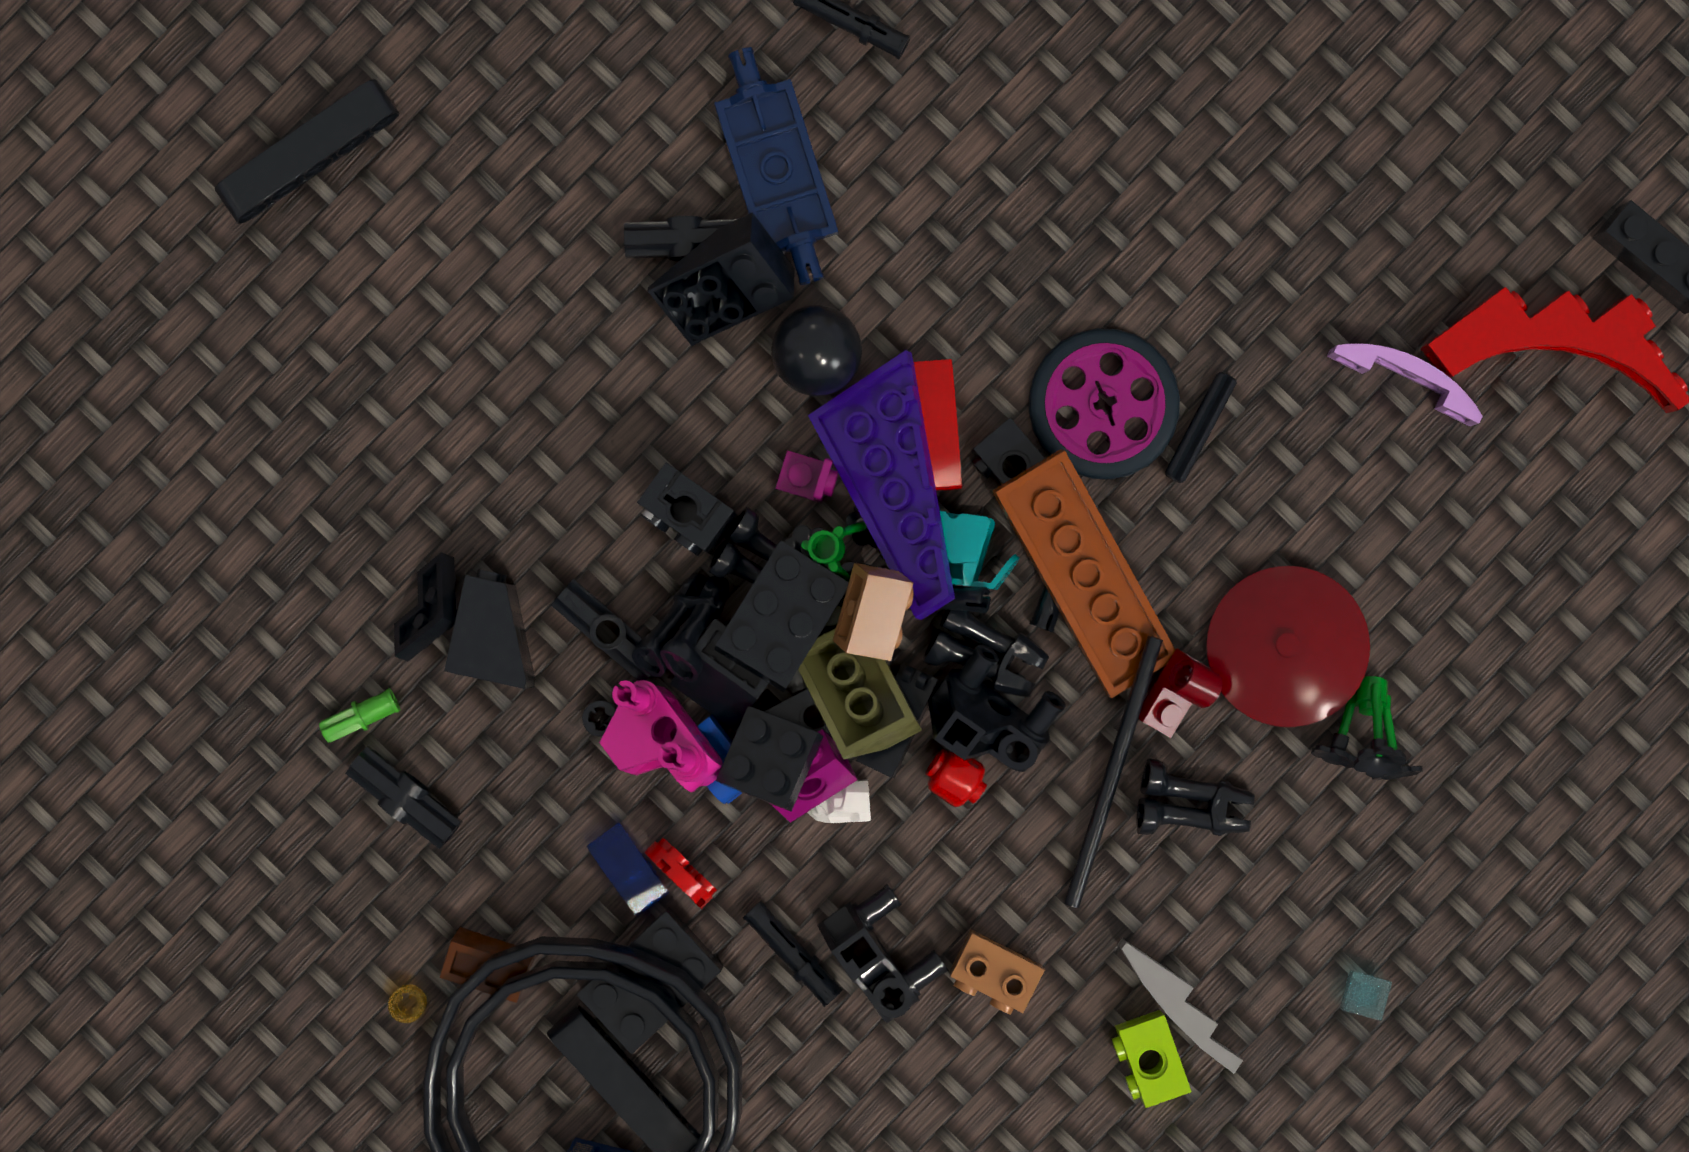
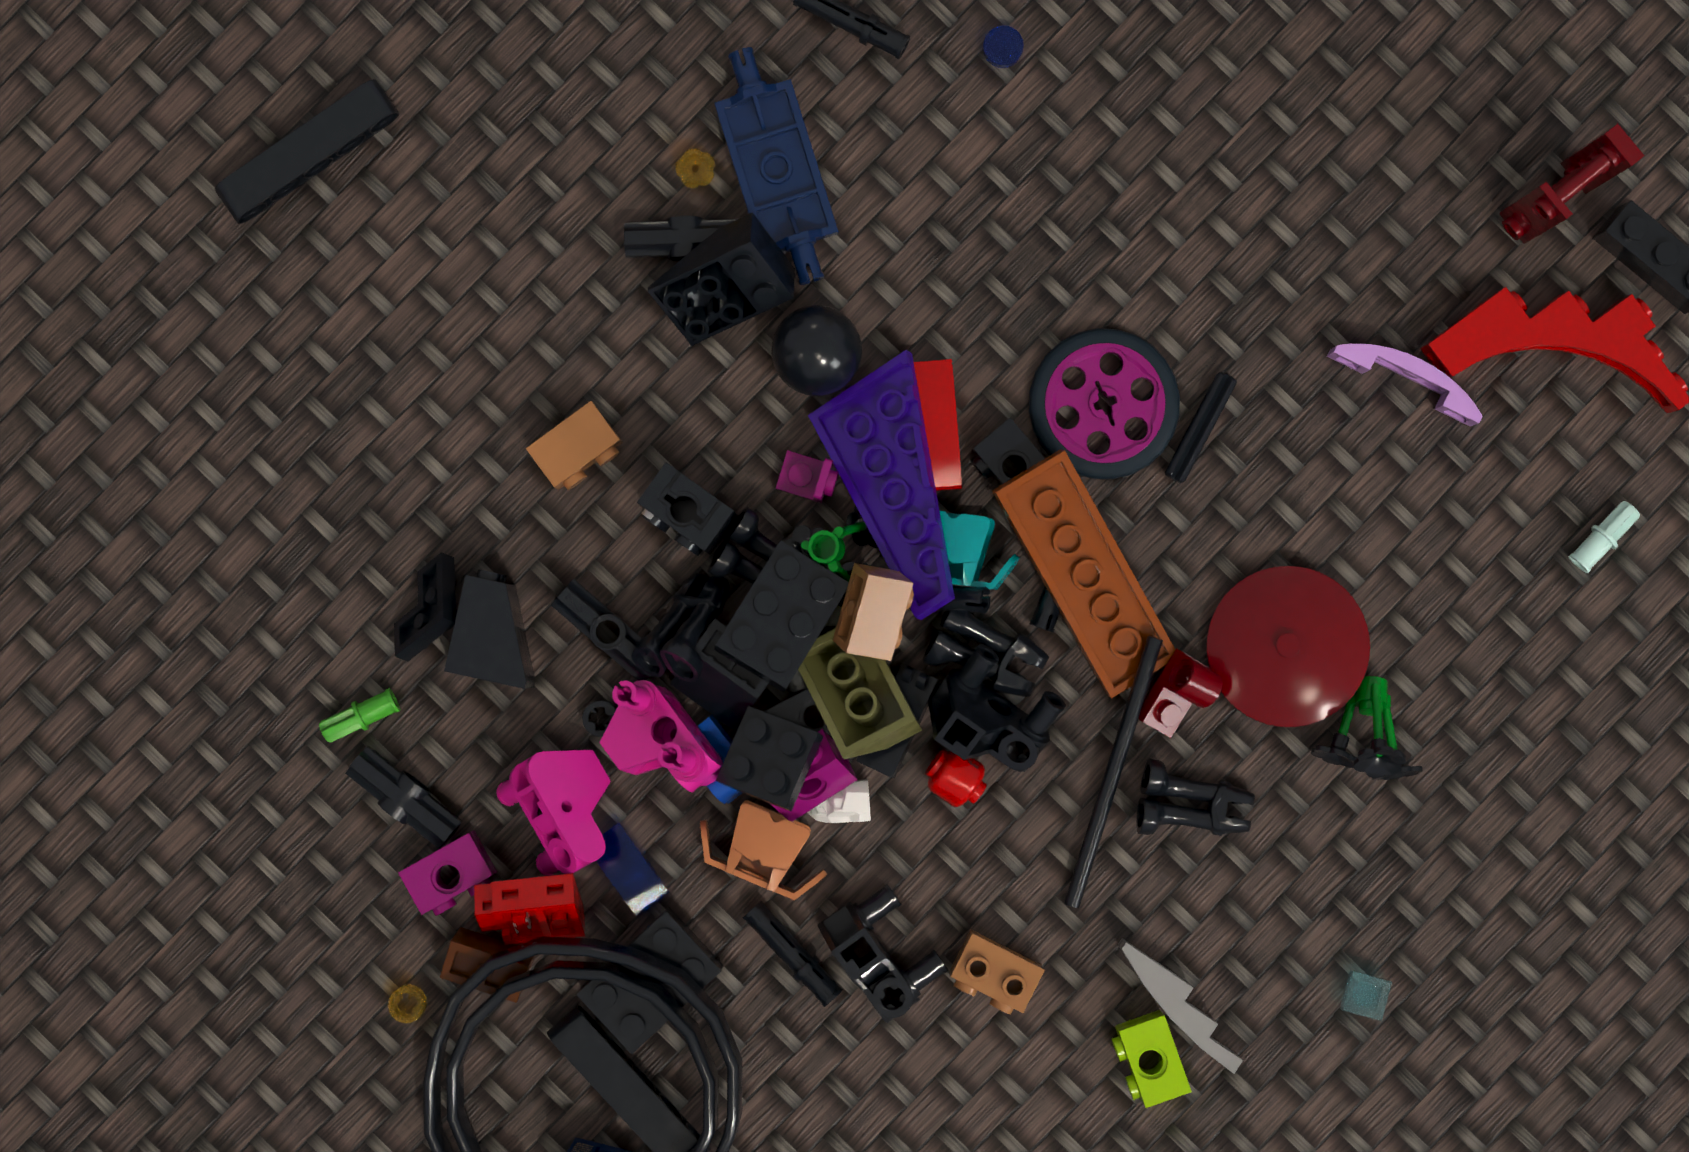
(424, 877): none -> magenta brick
(531, 908): none -> red piece
(566, 791): none -> dark pink piece
(575, 446): none -> medium nougat brick
(687, 879): red plate -> none
(688, 160): none -> clear yellow plate
(763, 849): none -> nougat piece
(1003, 46): none -> clear blue tile
(1584, 171): none -> dark red fence
(1604, 536): none -> light aqua axle

